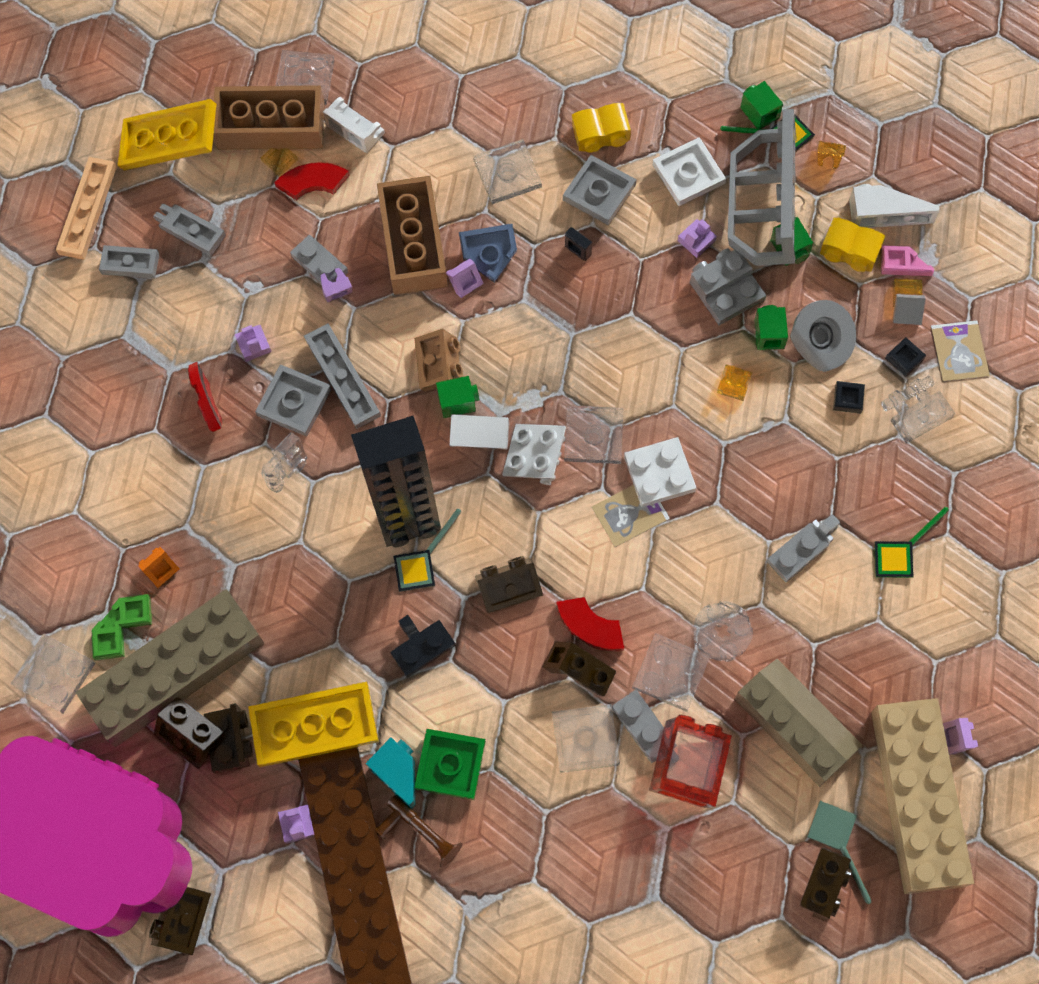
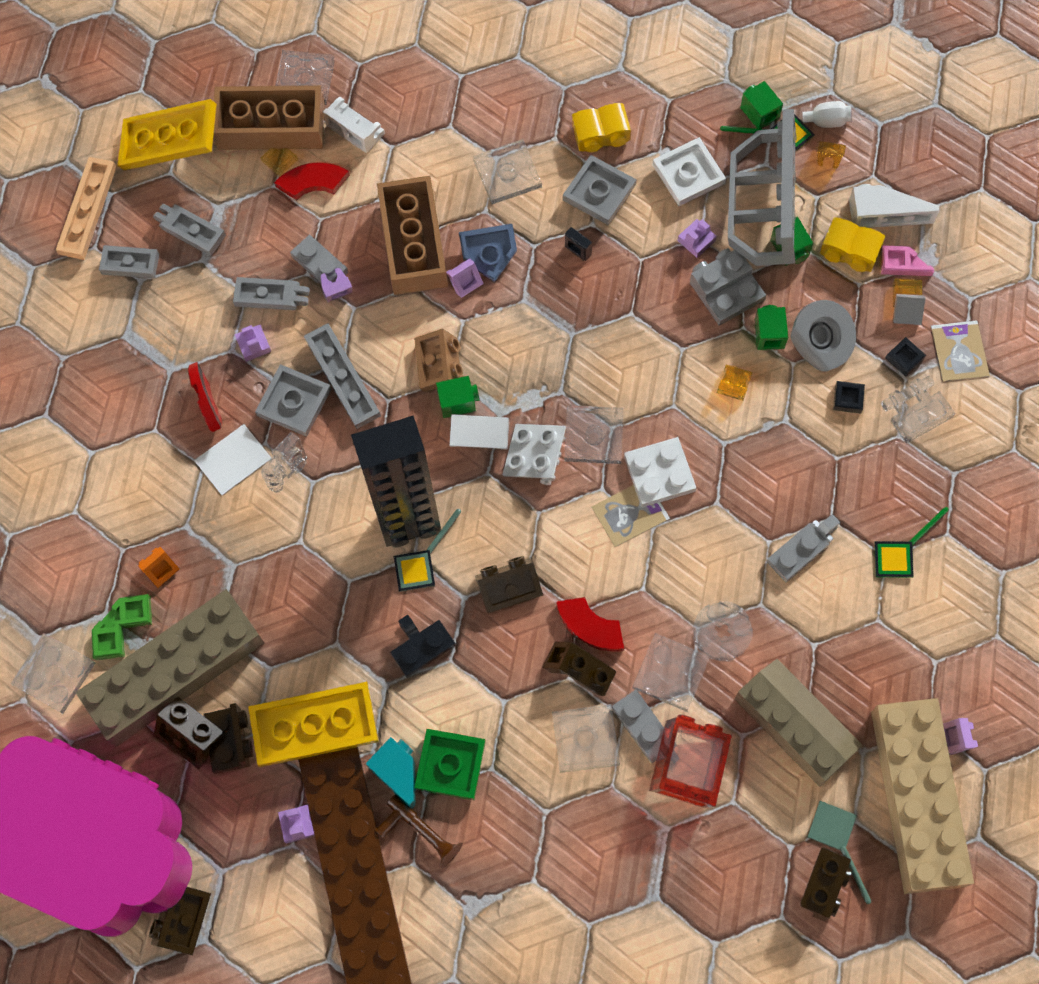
(232, 459): none -> white sticker
(269, 293): none -> light grey hinge
(829, 114): none -> white plant

